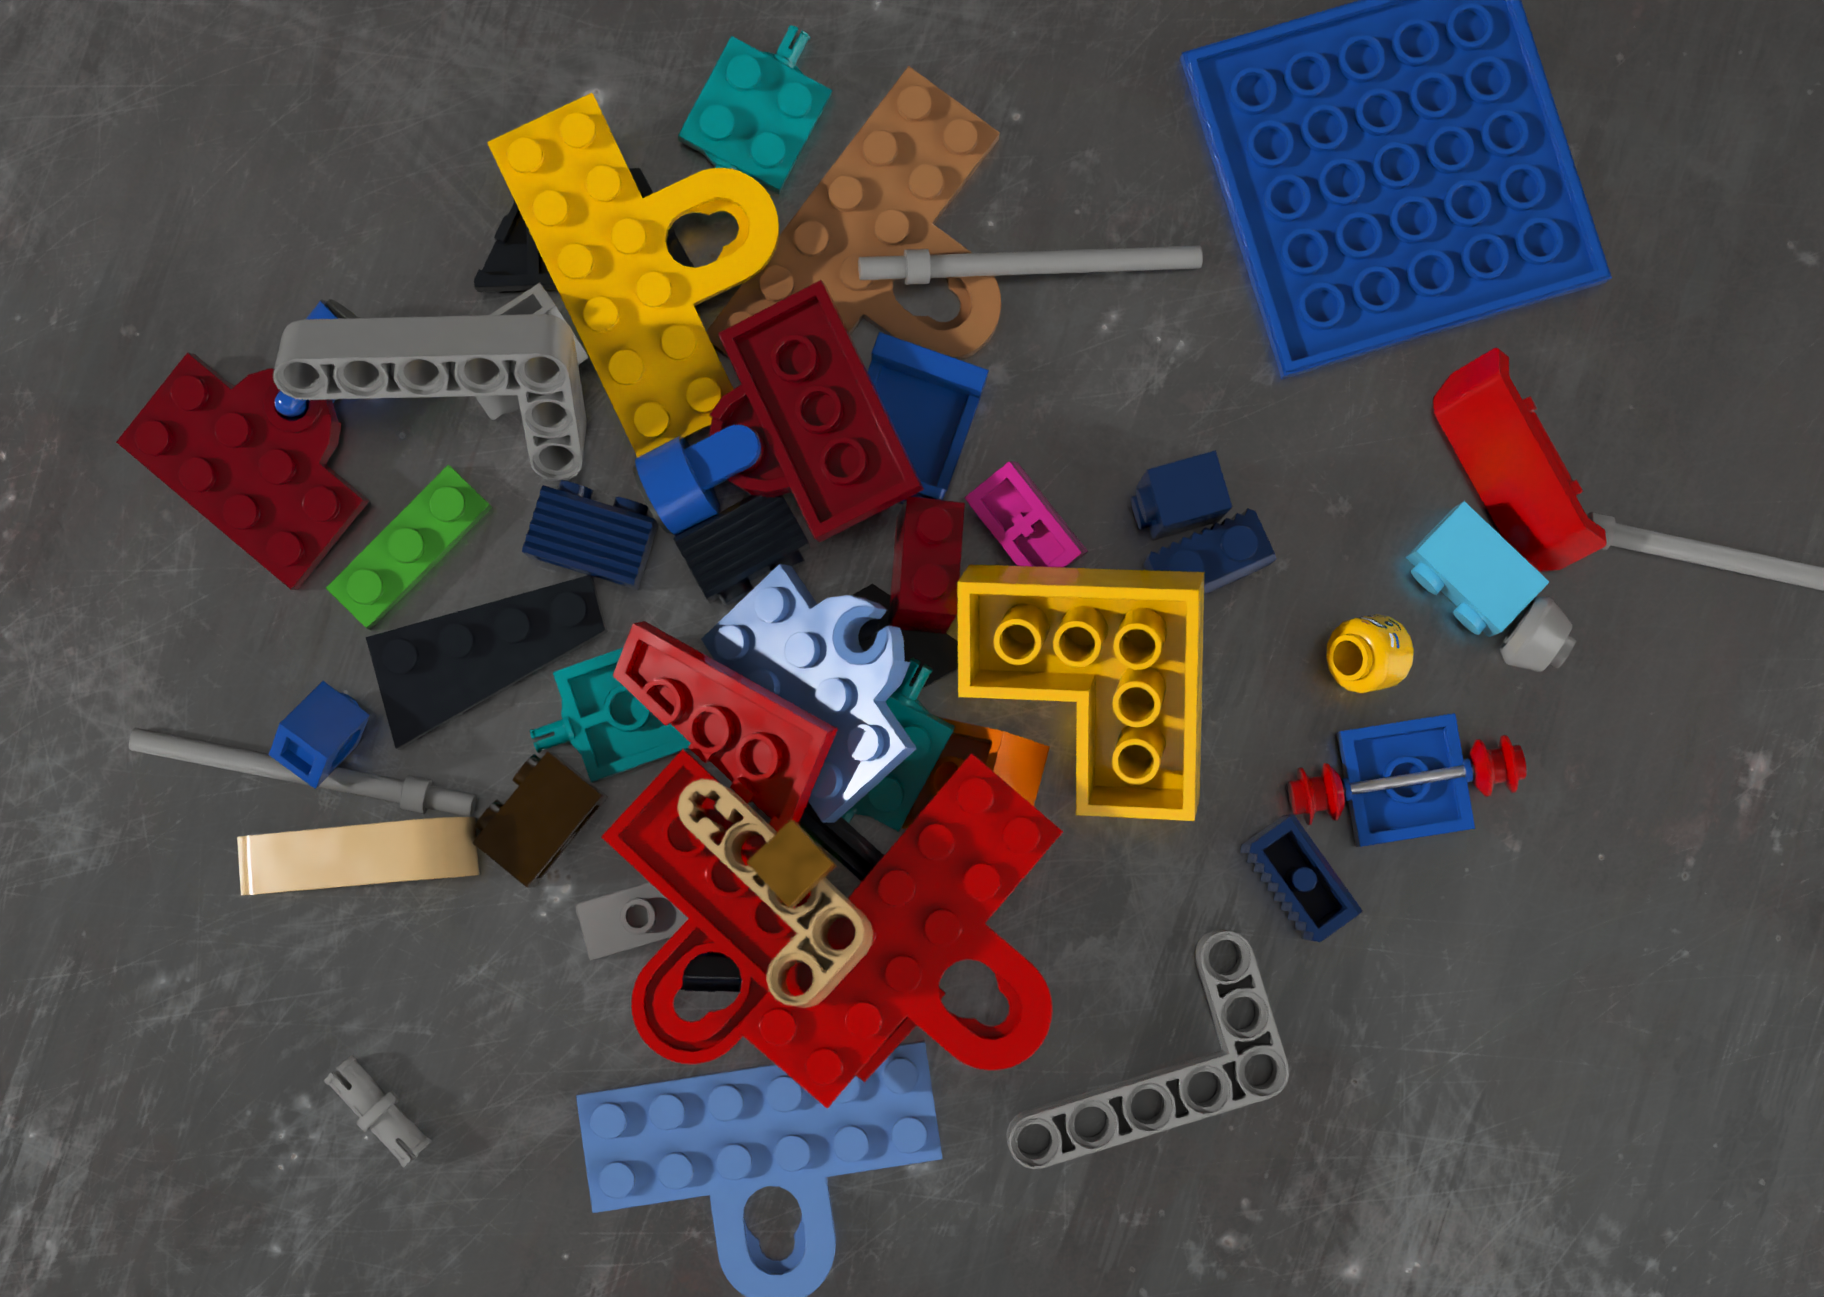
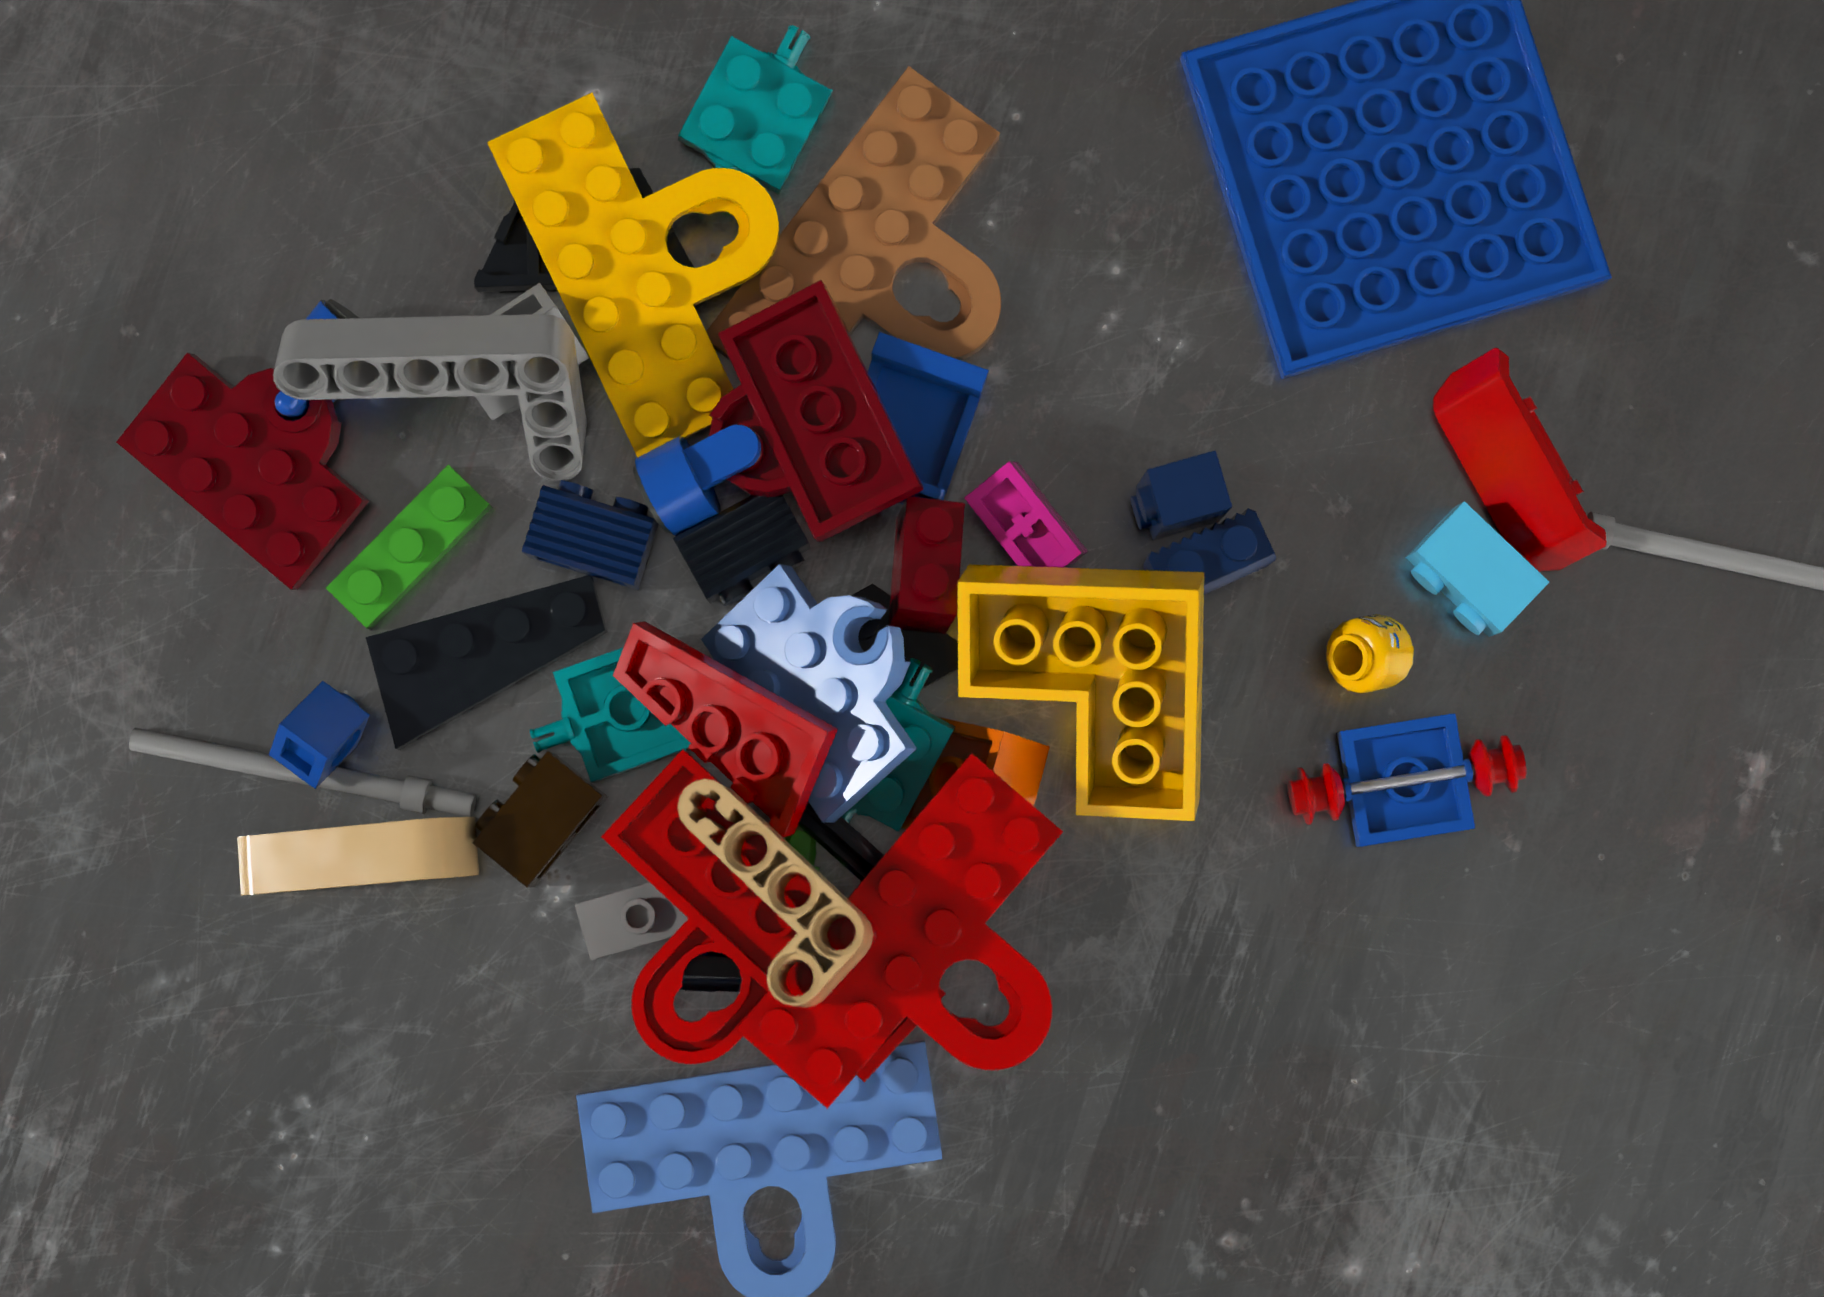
(377, 1111): light grey pin -> none
(791, 864): pearl gold tile -> none
(919, 266): light grey bar -> none
(1173, 1081): light grey beam -> none
(1301, 878): dark blue brick -> none
(1538, 637): light grey cone -> none

